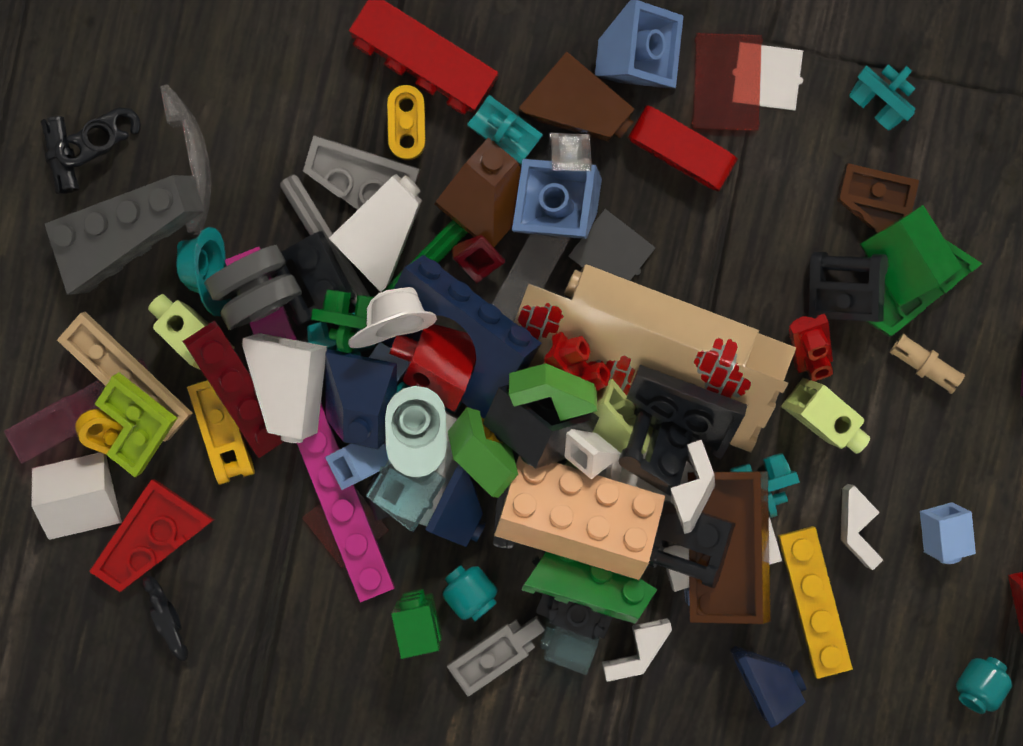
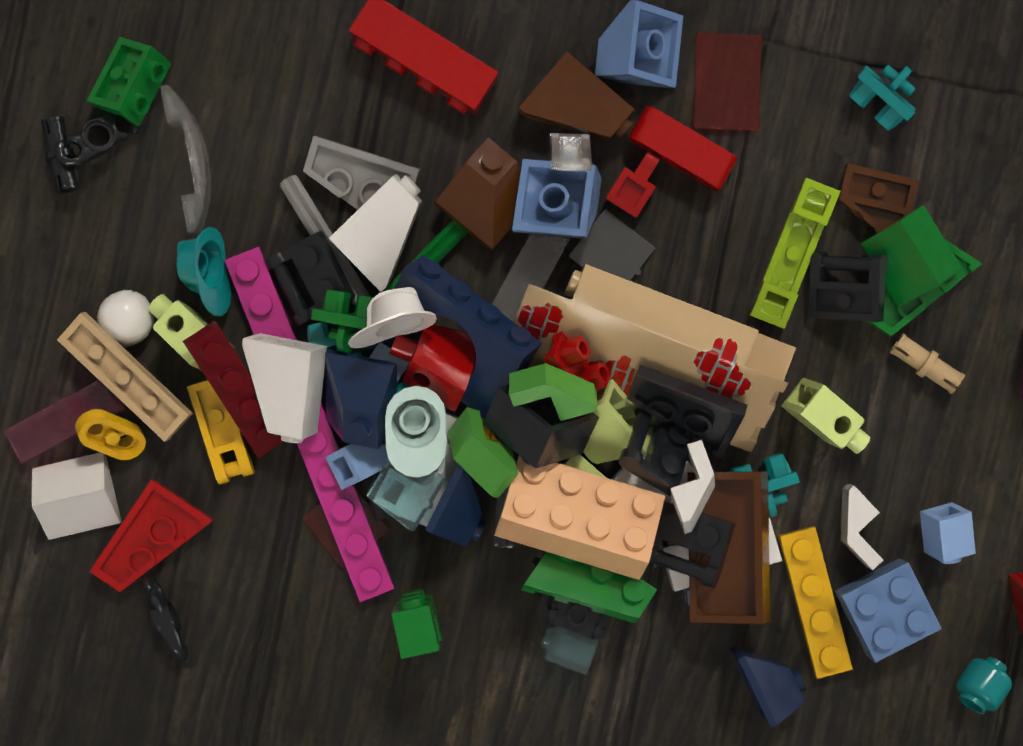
(115, 231): dark grey wedge -> none
(126, 317): none -> white hair
(129, 80): none -> green bracket
(143, 422): lime plate -> none
(250, 282): dark grey wheel -> none
(406, 123): yellow plate -> none
(469, 592): teal head -> none
(477, 257): dark red slope -> none
(495, 654): light grey hinge -> none
(505, 129): teal hips -> none
(592, 454): white slope -> none
(632, 188): none -> red plate
(648, 641): white slope -> none
(780, 77): white piece -> none
(793, 252): none -> lime slope
(812, 346): red hips -> none
(887, 610): none -> medium blue brick

